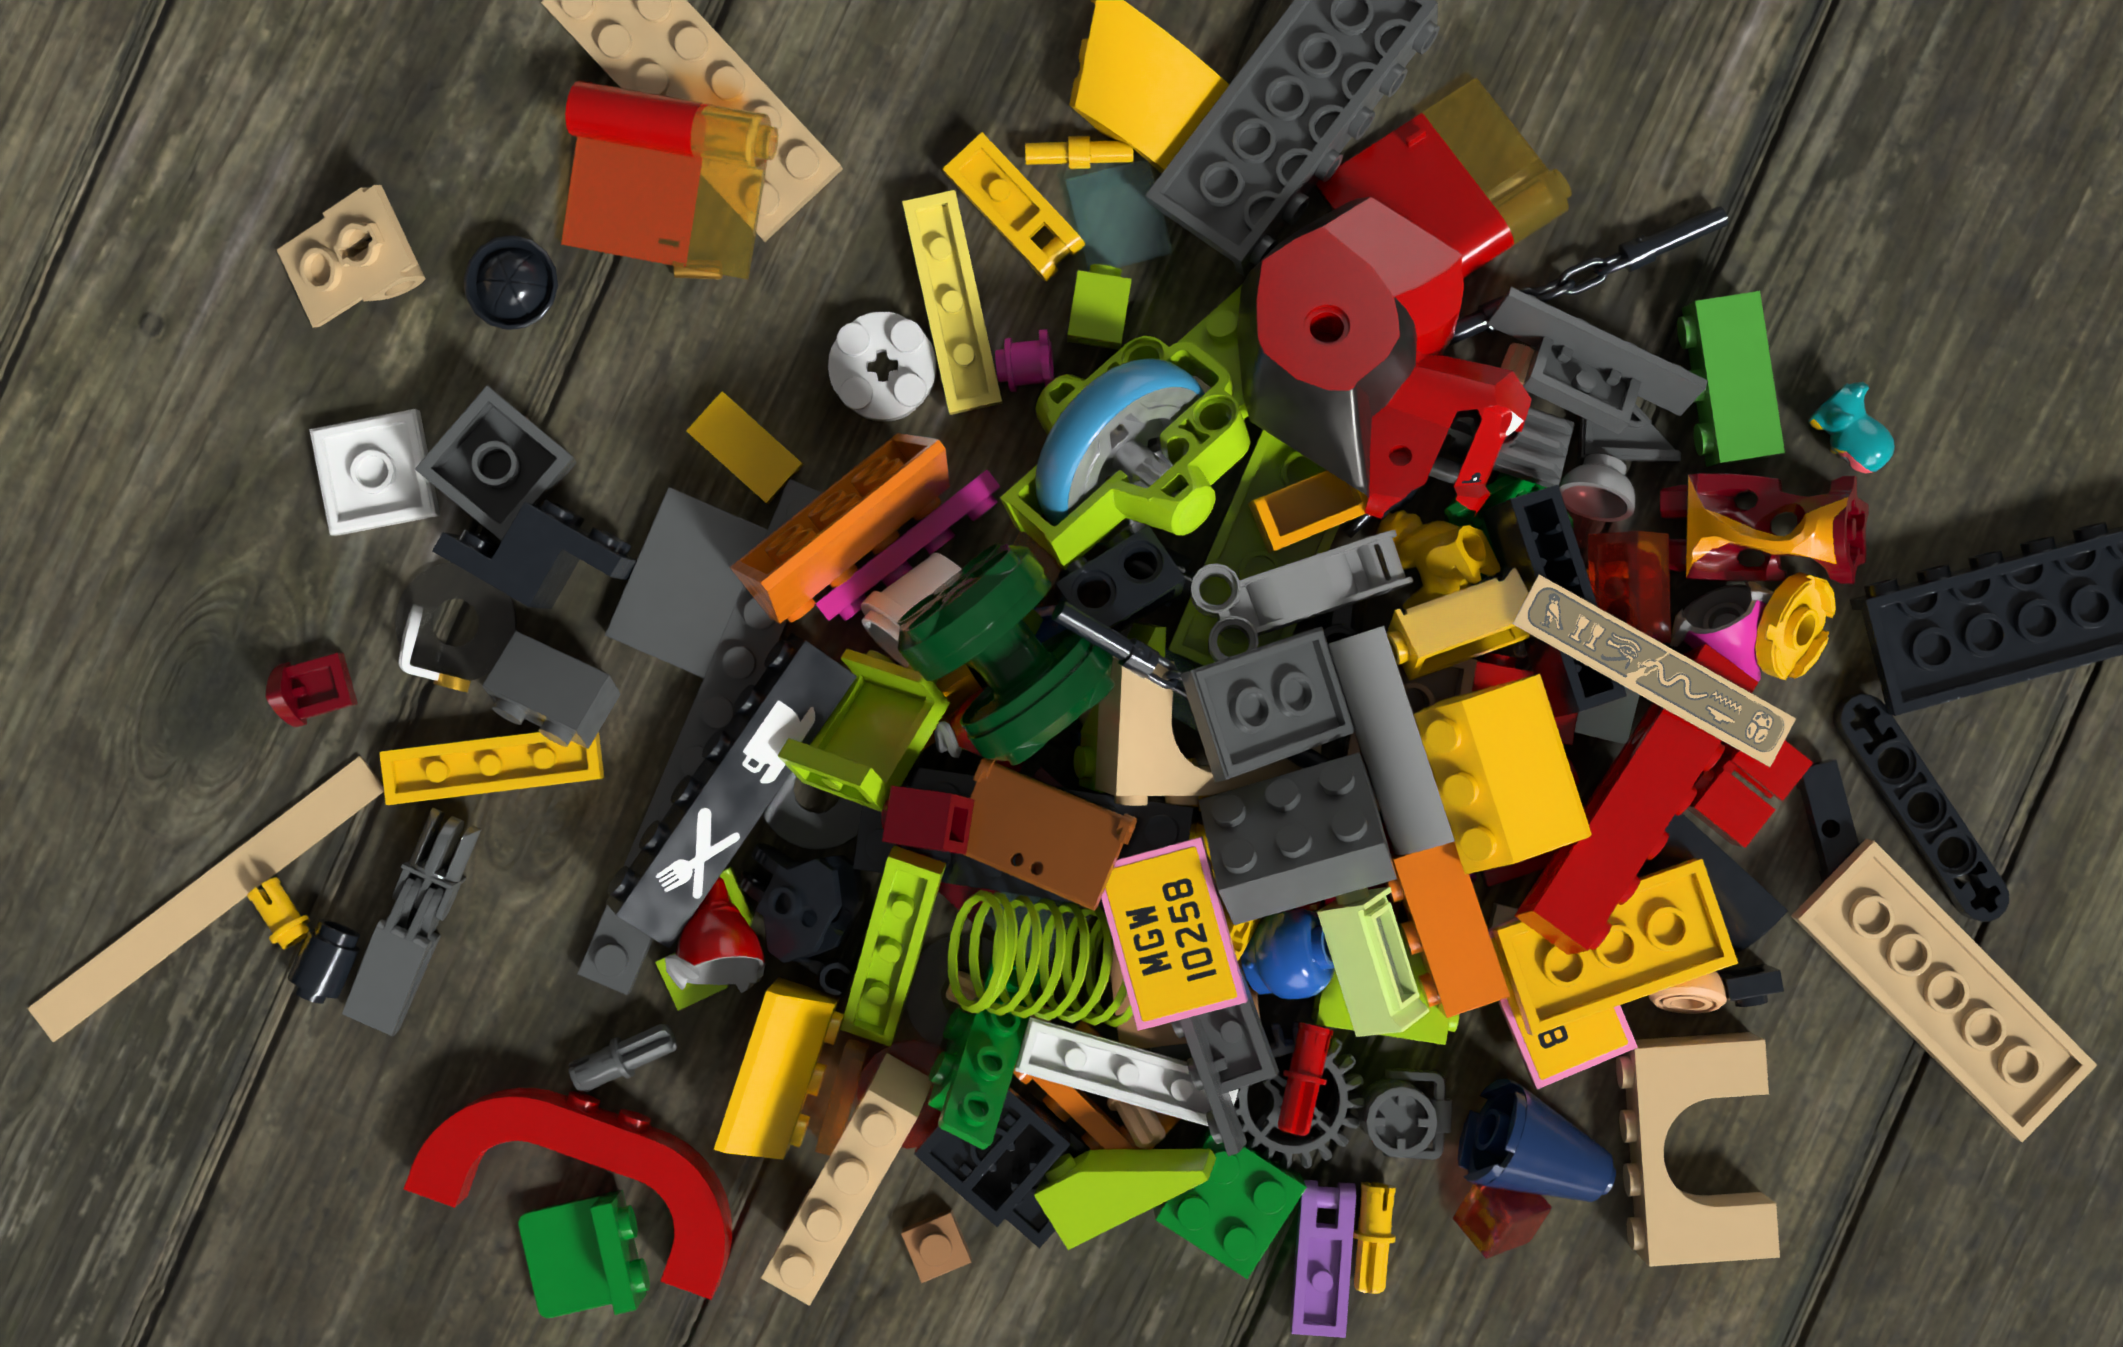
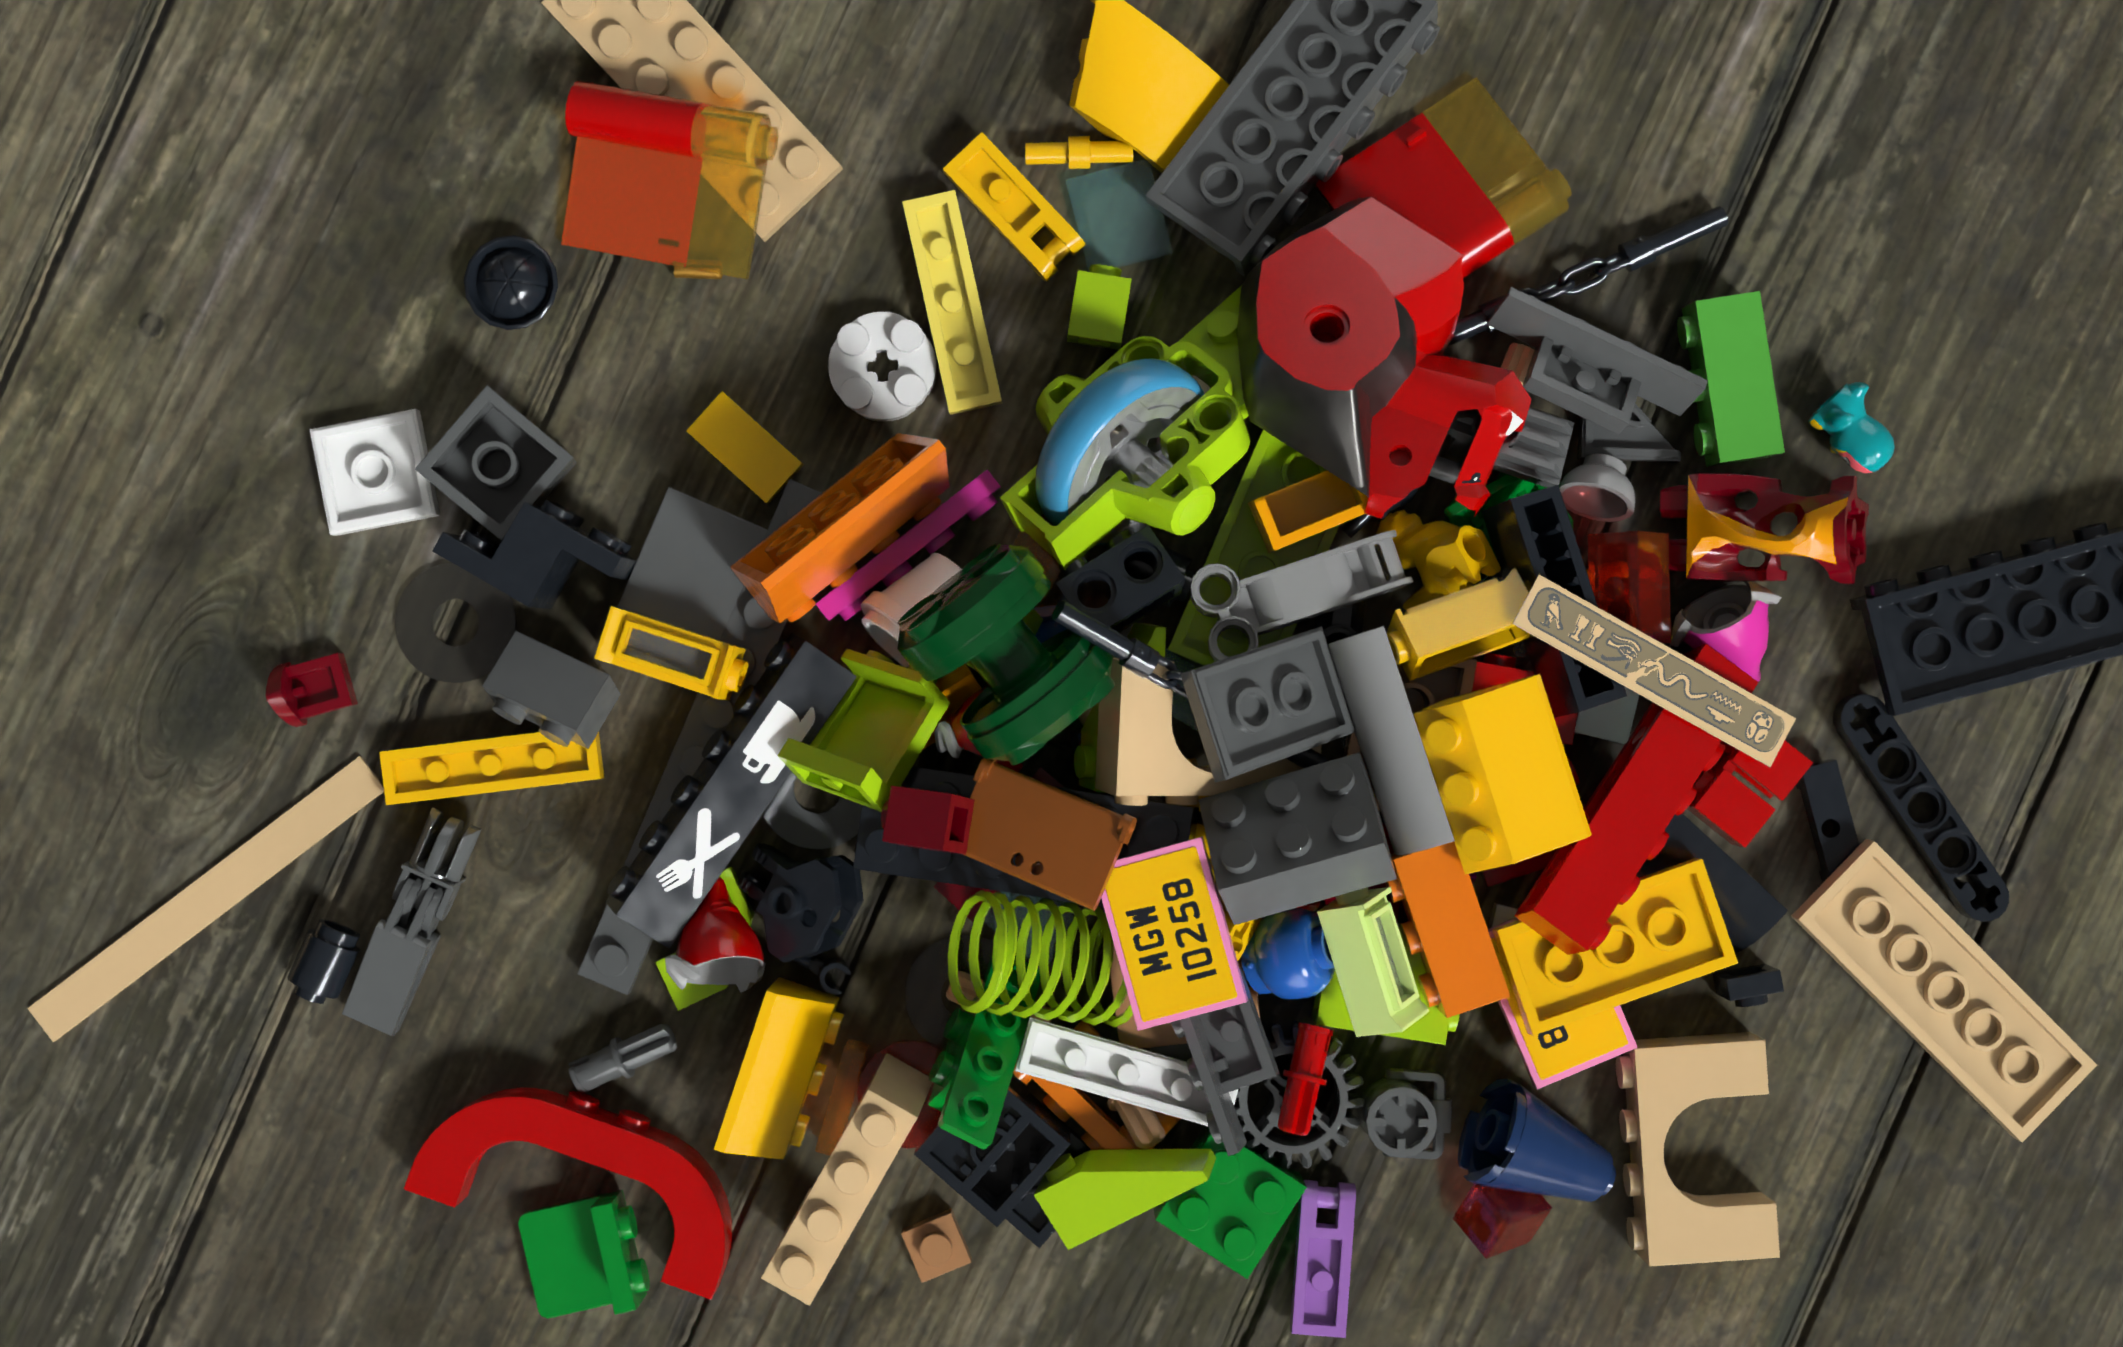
(280, 915): yellow pin -> none
(339, 268): tan piece -> none
(407, 645): white piece -> none
(672, 654): none -> yellow window
(892, 945): lime plate -> none
(1025, 362): dark pink brick -> none
(1374, 1237): yellow axle -> none
(1694, 996): light nougat brick -> none
(1792, 626): yellow tile -> none

